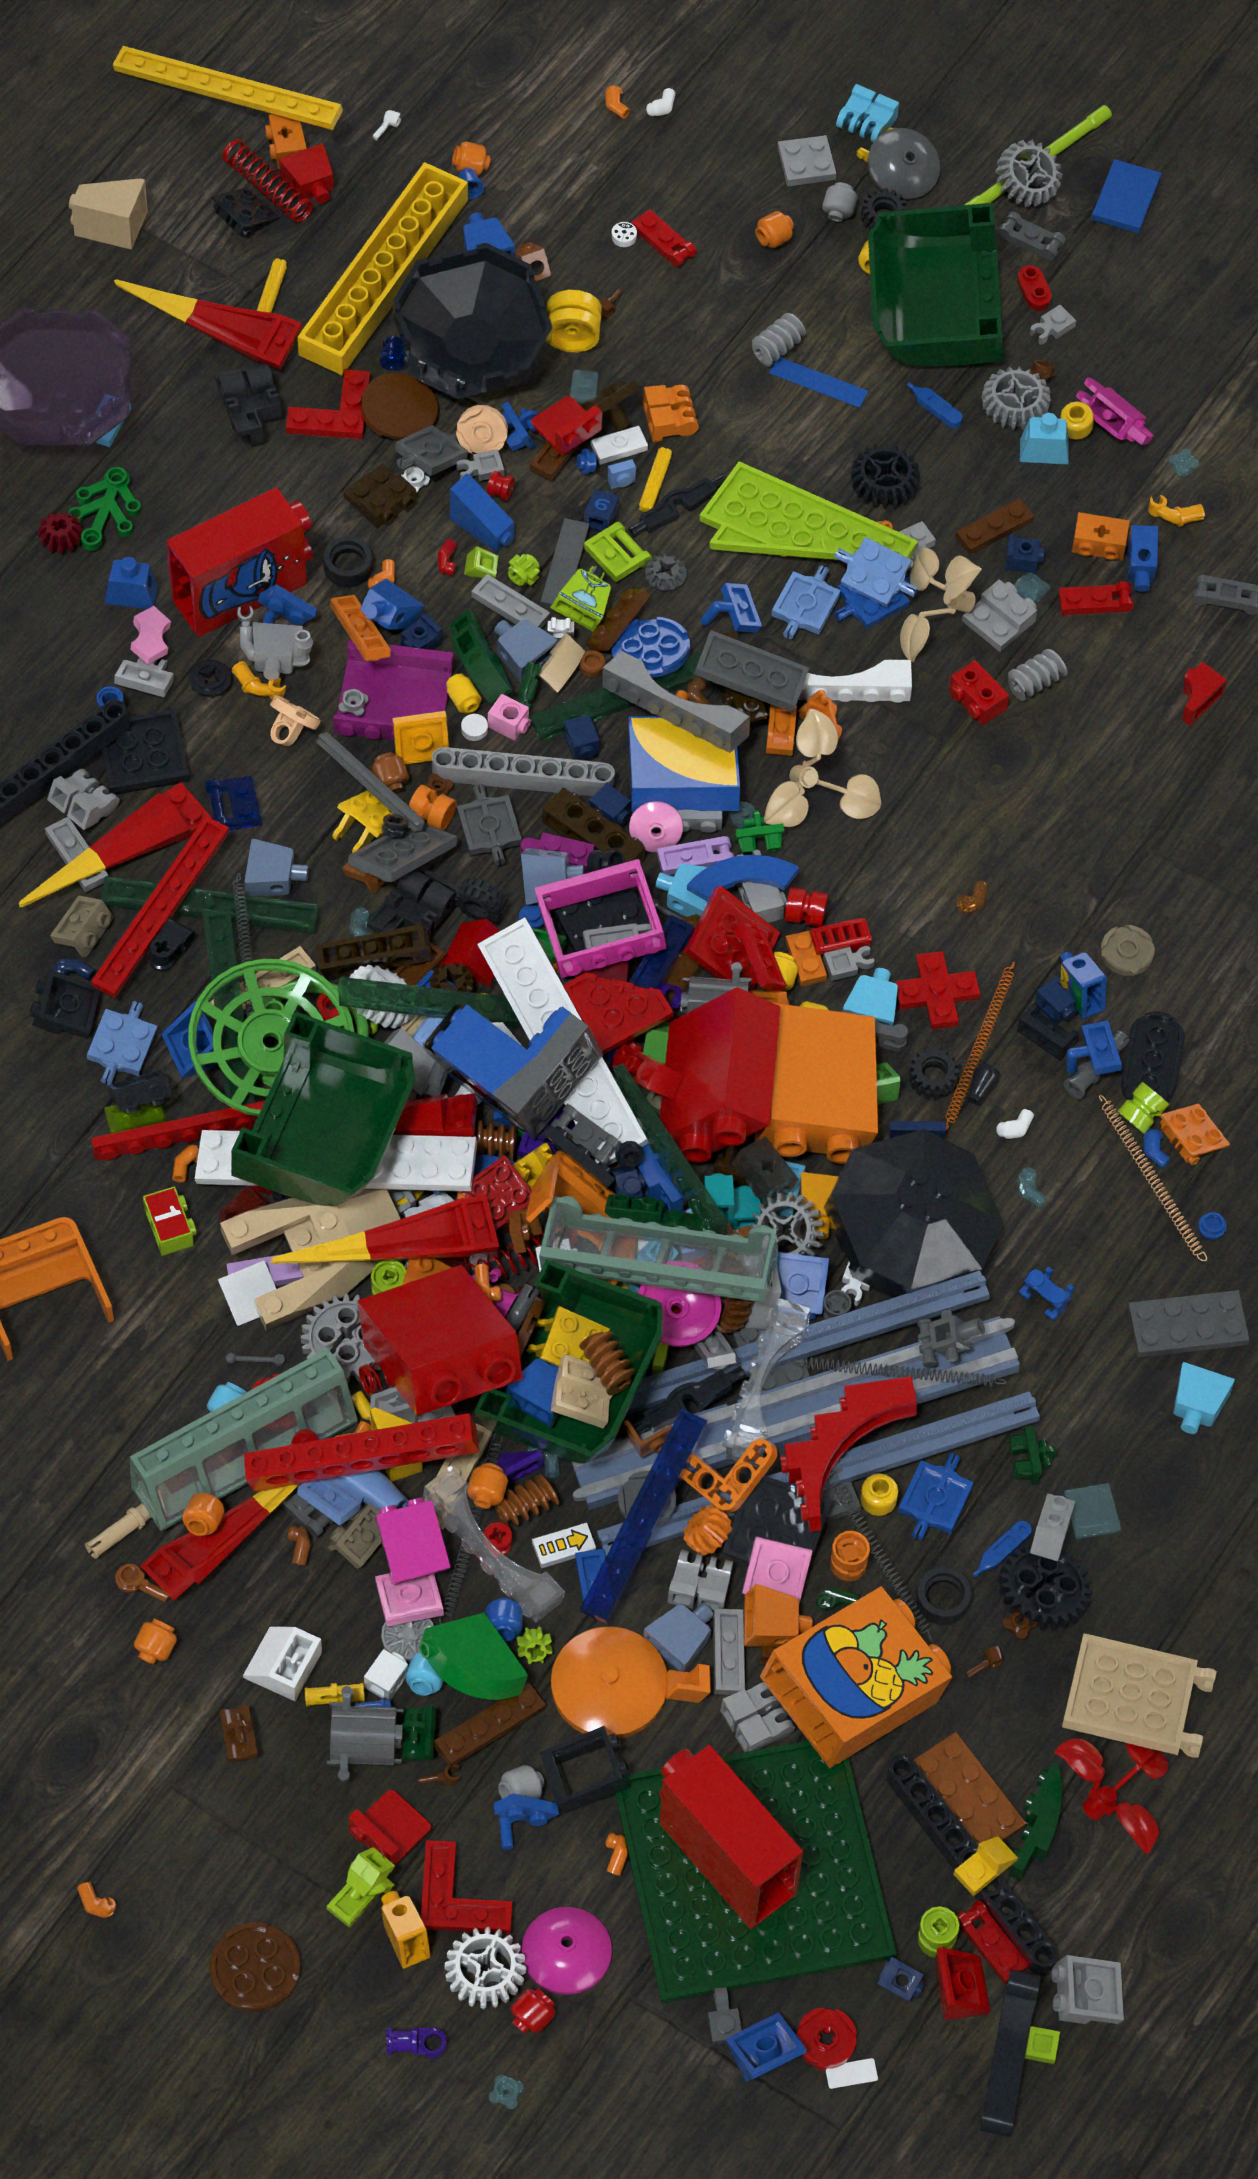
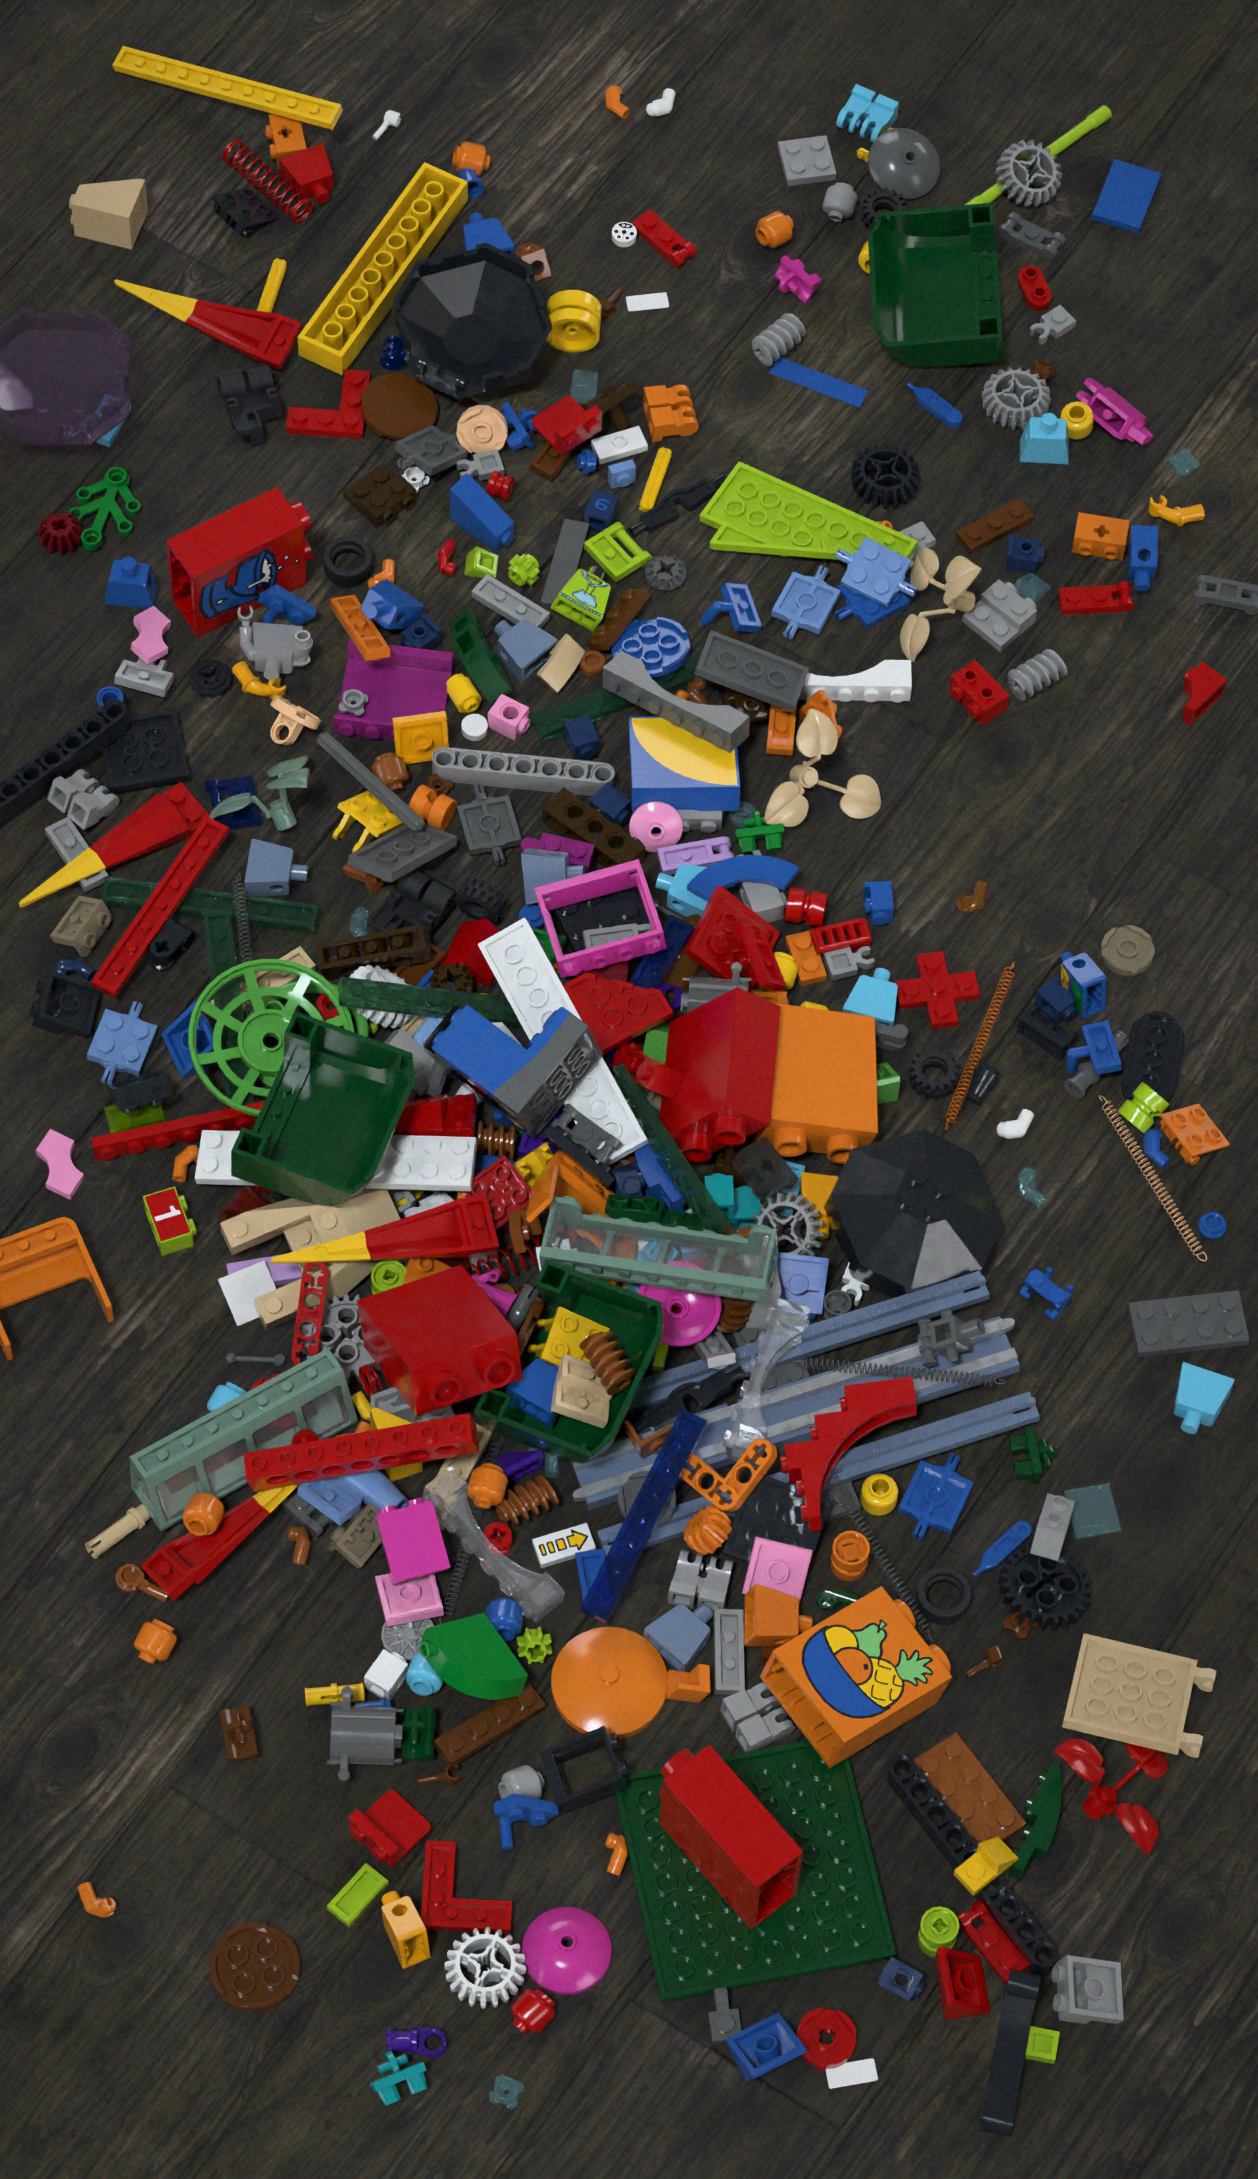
(63, 1175): none -> bright pink tile
(284, 1660): white slope -> none
(288, 777): none -> sand green plant
(309, 1315): none -> red beam
(369, 1874): lime piece -> none
(394, 825): black bush -> none
(412, 2075): none -> teal hips
(482, 1281): orange arm -> none
(529, 684): dark green axle -> none
(559, 628): white plate -> none
(600, 859): black wheel -> none
(632, 1159): black plate -> none
(647, 301): none -> white sticker
(795, 279): none -> dark pink hips
(878, 902): none -> blue brick
(900, 1128): dark blue tile -> none

